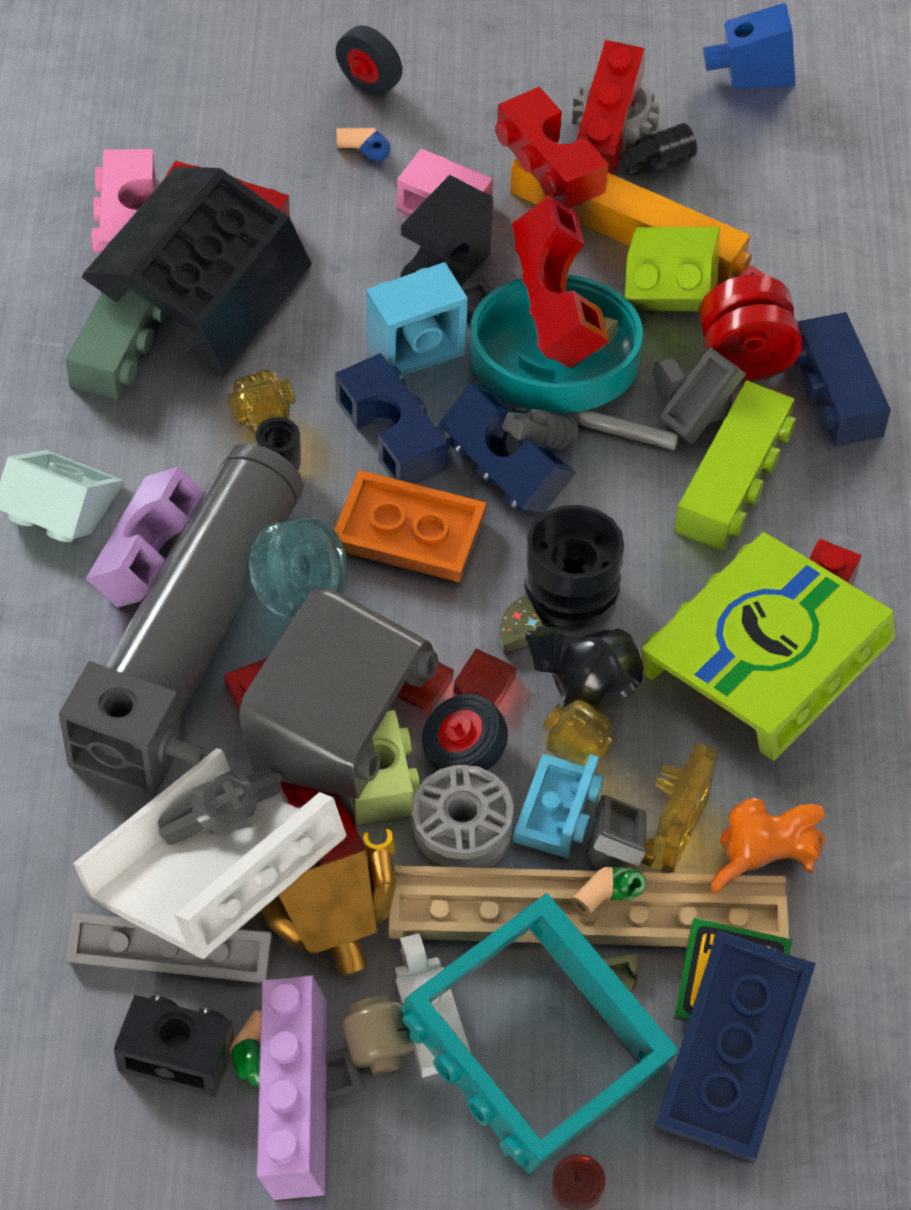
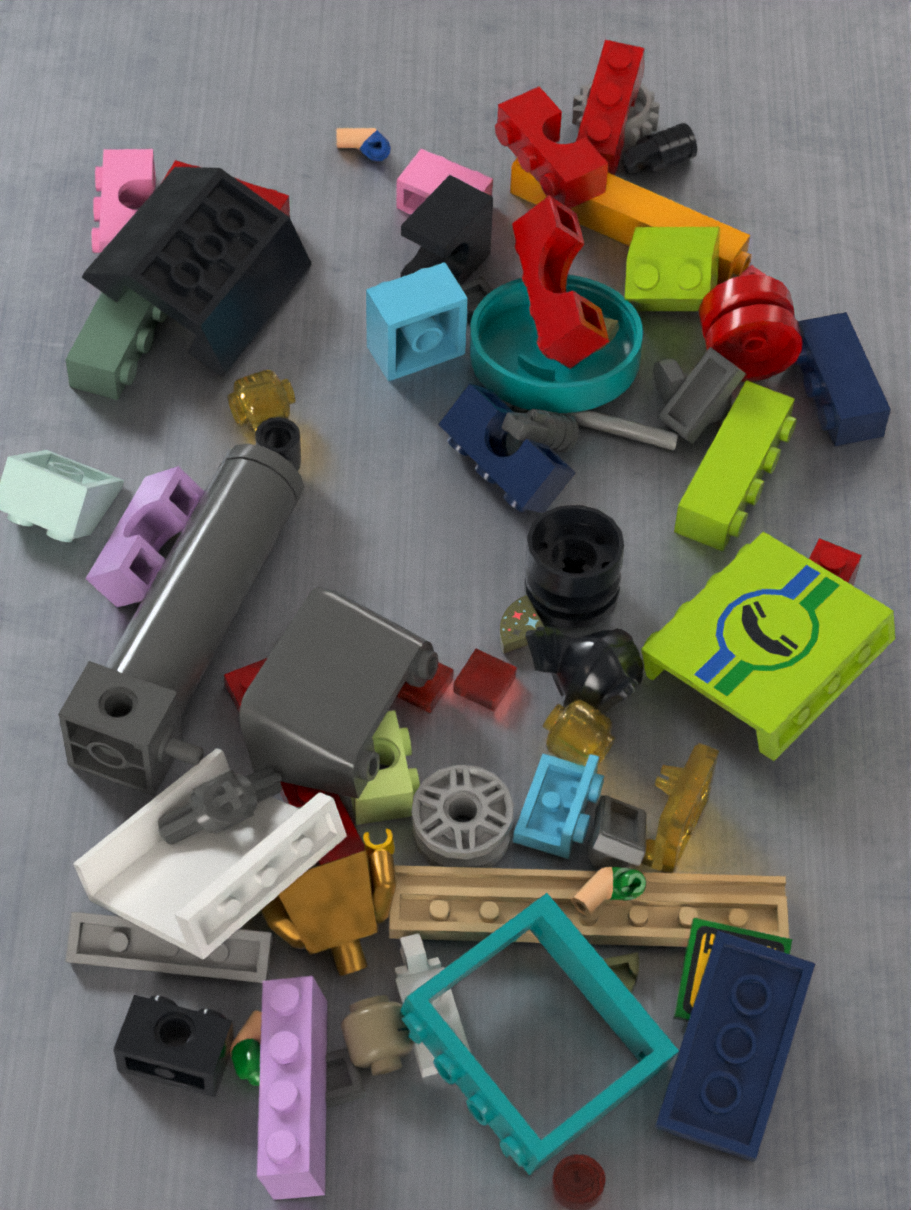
(293, 560): clear light blue wheel -> none
(369, 60): black wheel -> none
(378, 394): dark blue arch -> none
(410, 525): orange plate -> none
(465, 732): black wheel -> none
(756, 49): blue torso -> none
(762, 838): orange animal -> none

